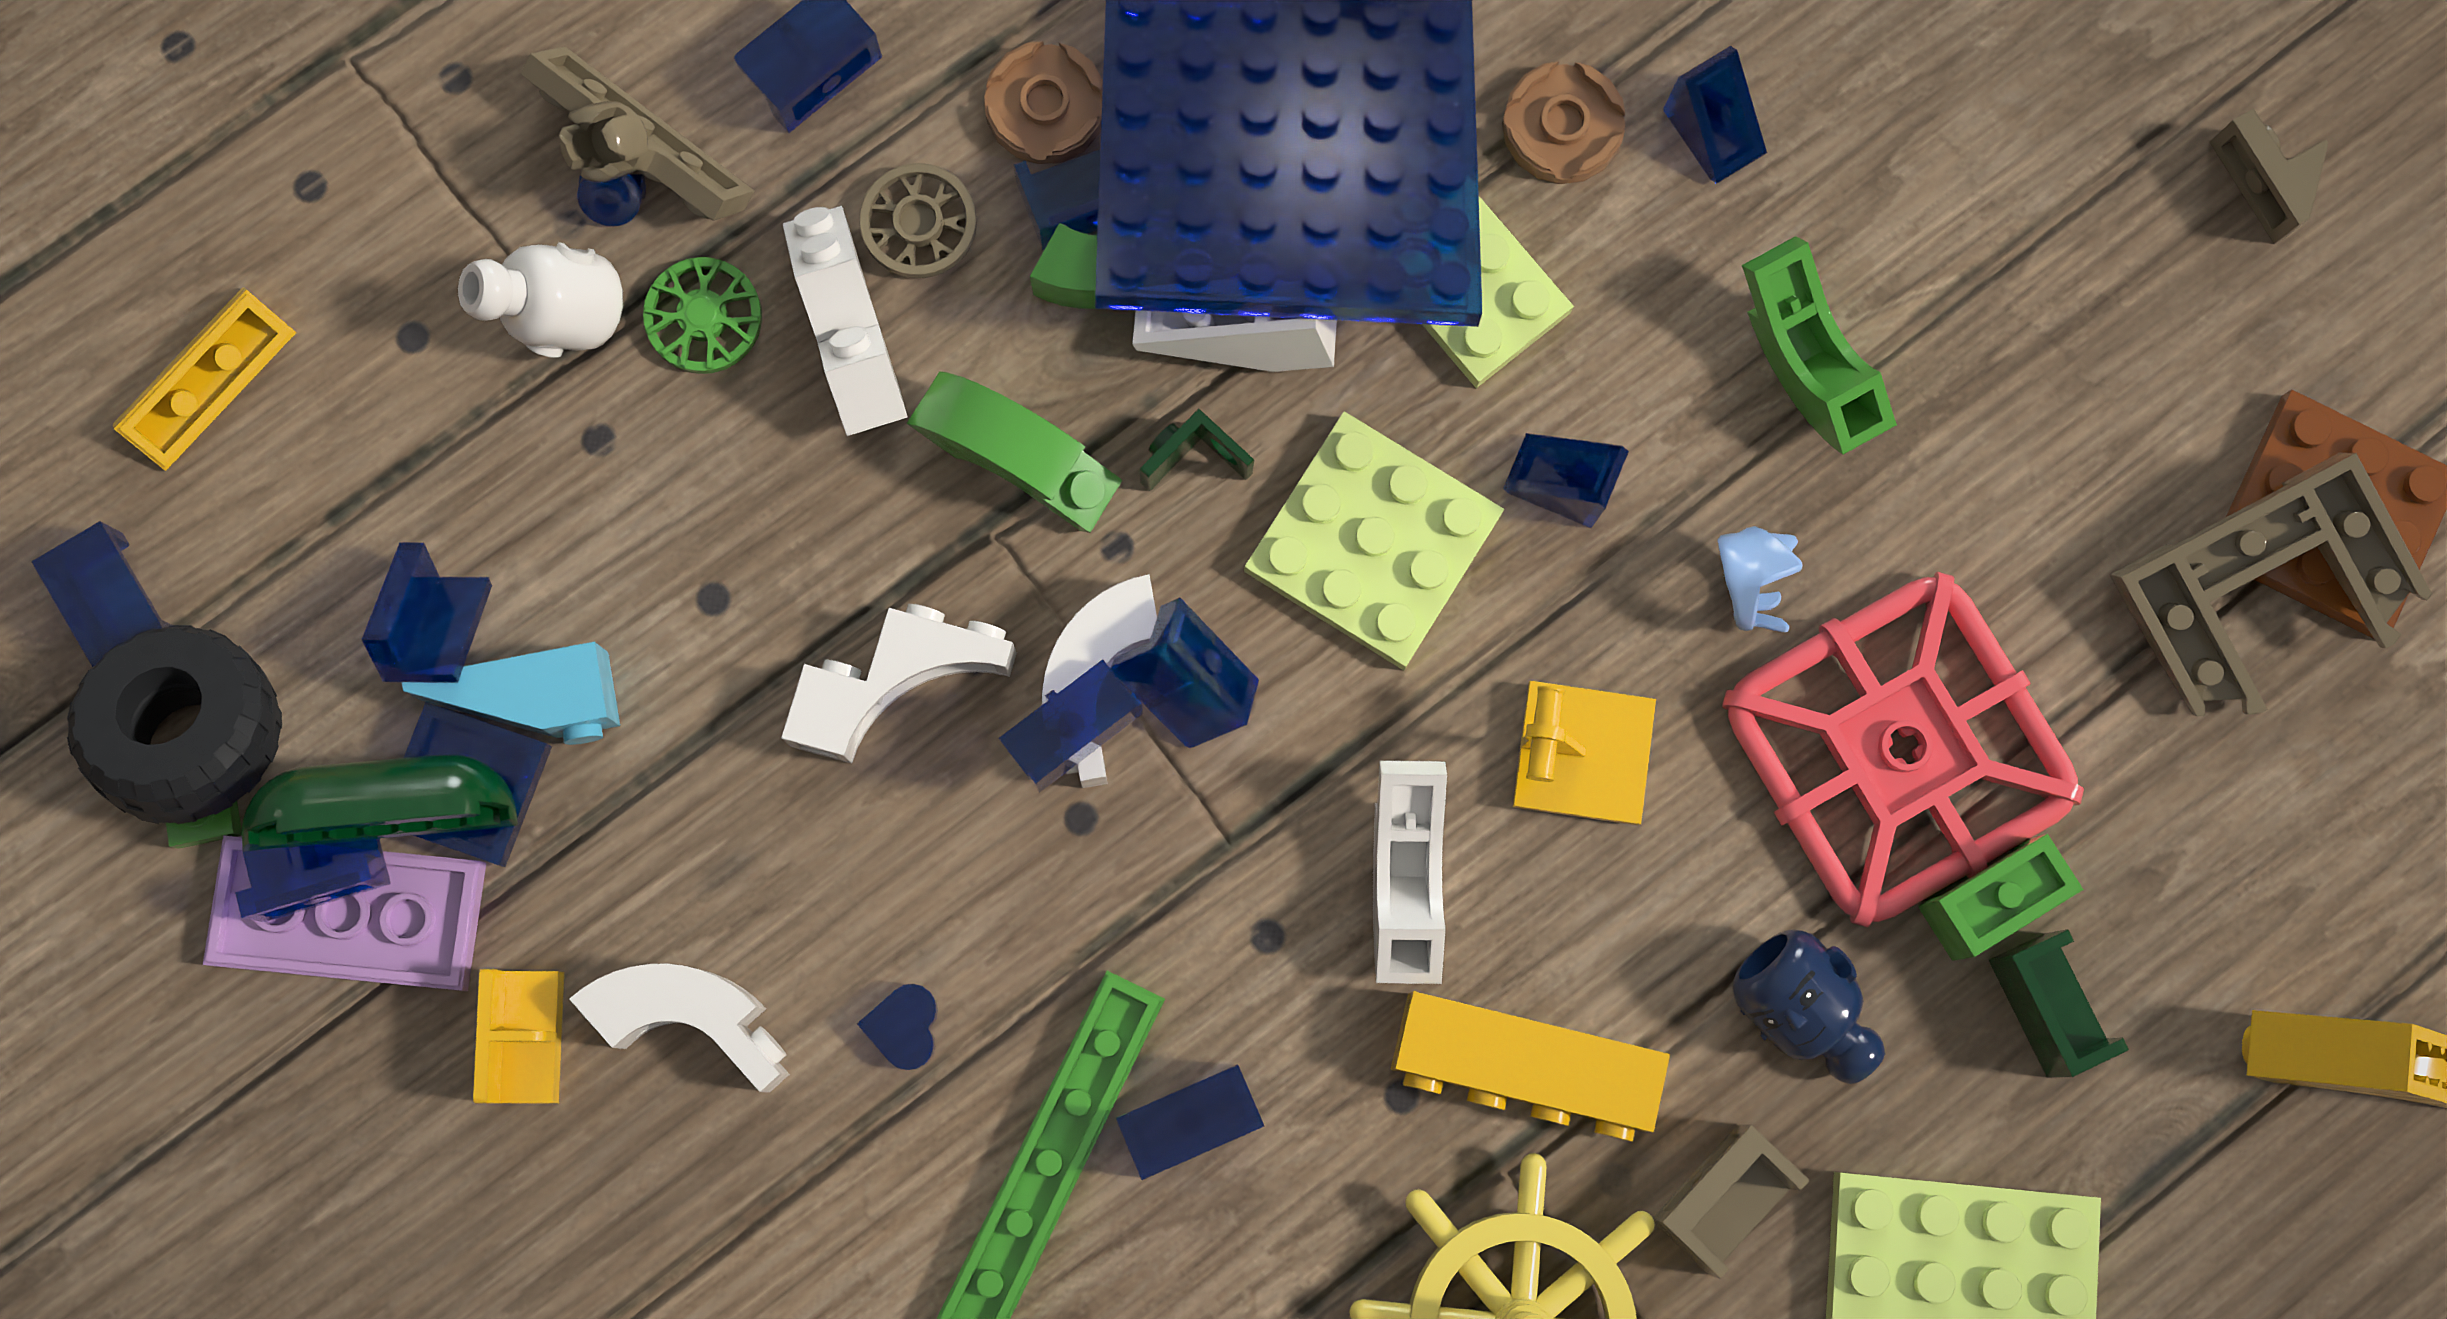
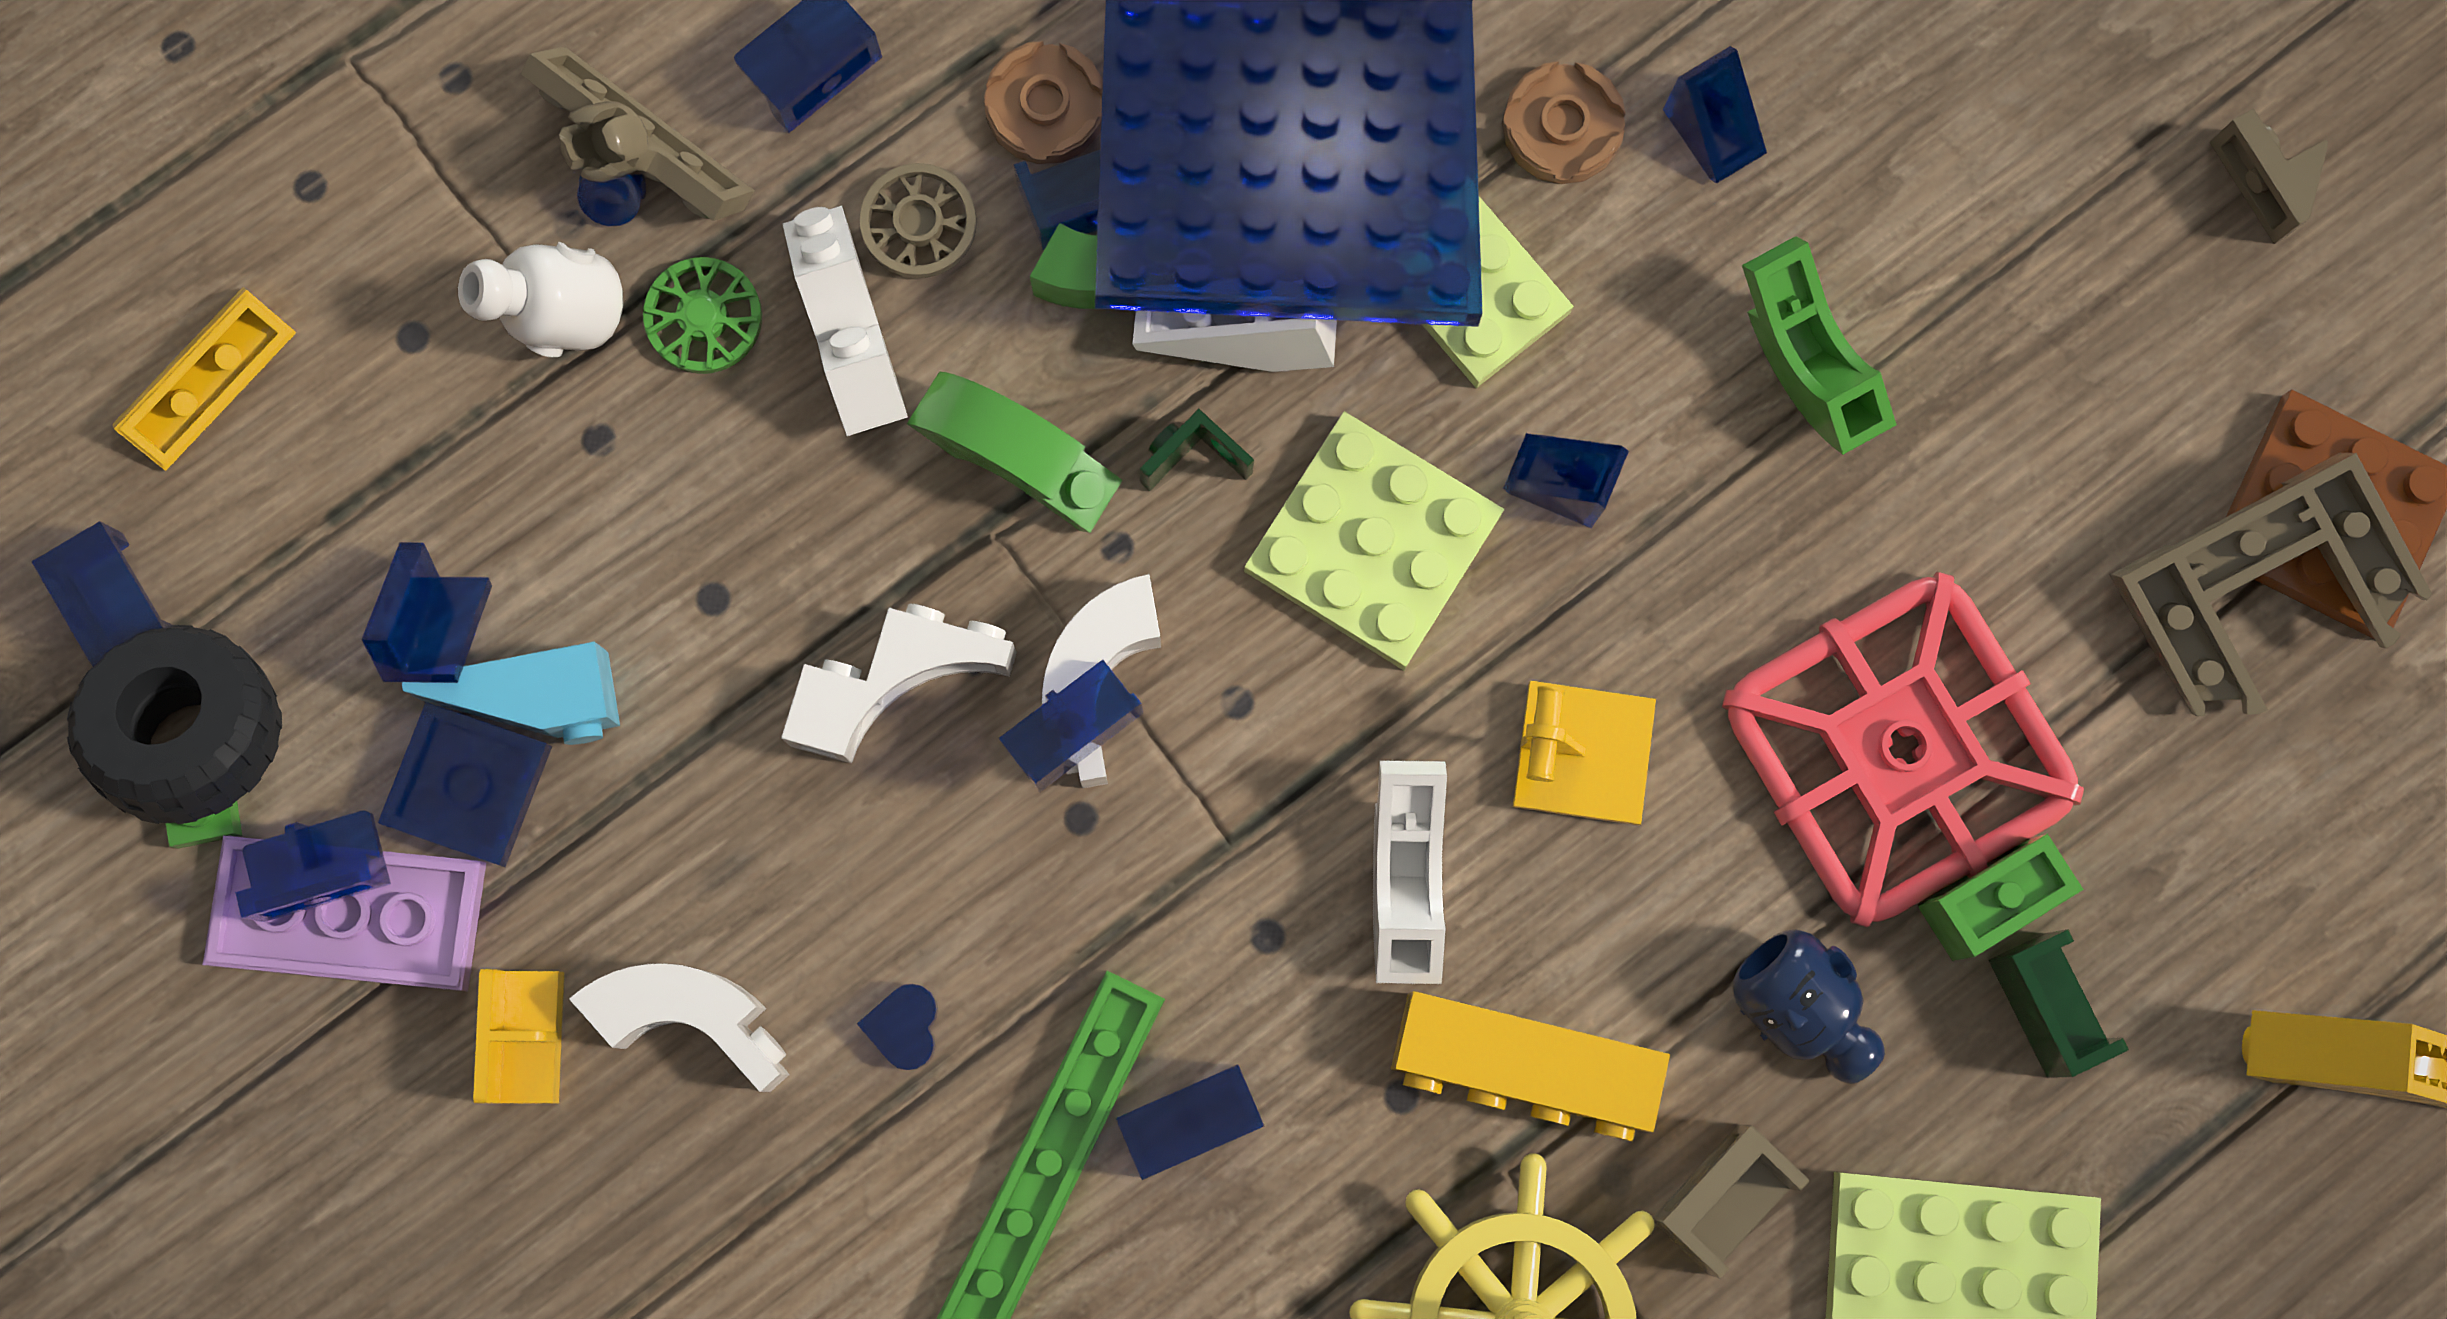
(377, 801): dark green brick -> none
(1188, 677): clear blue panel -> none
(1751, 561): light blue piece -> none

